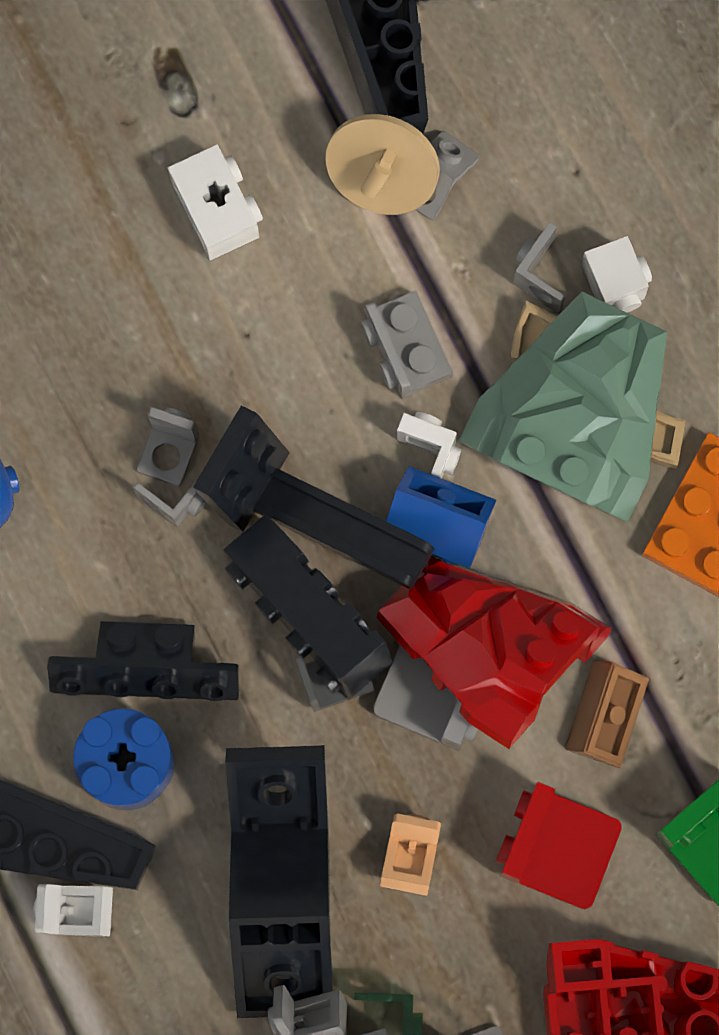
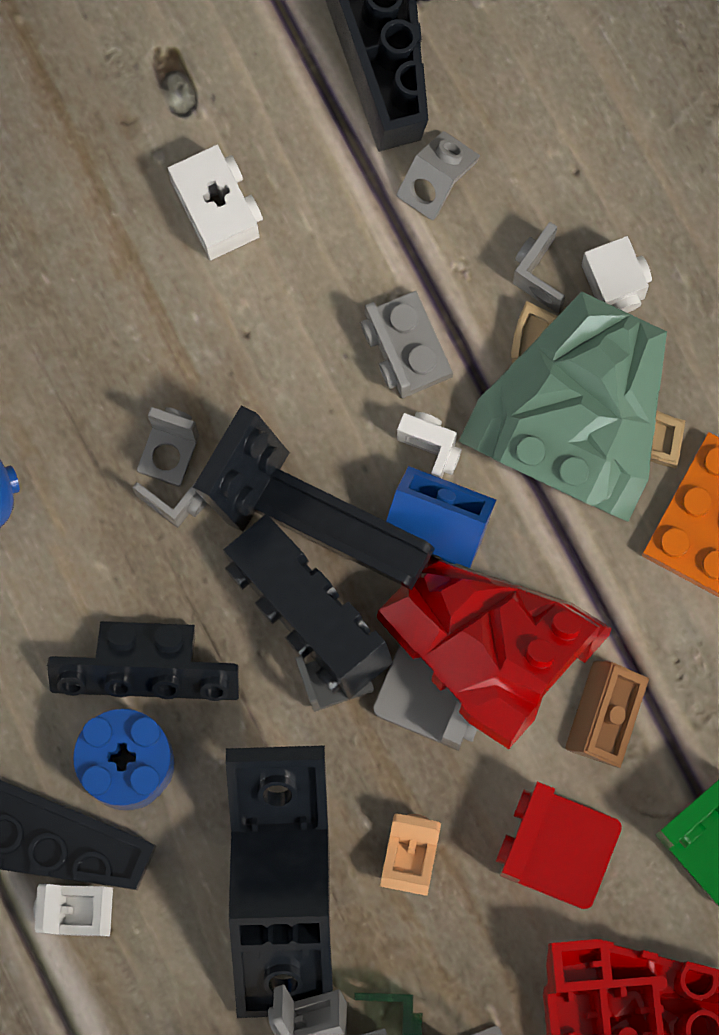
(382, 164): tan shield -> none

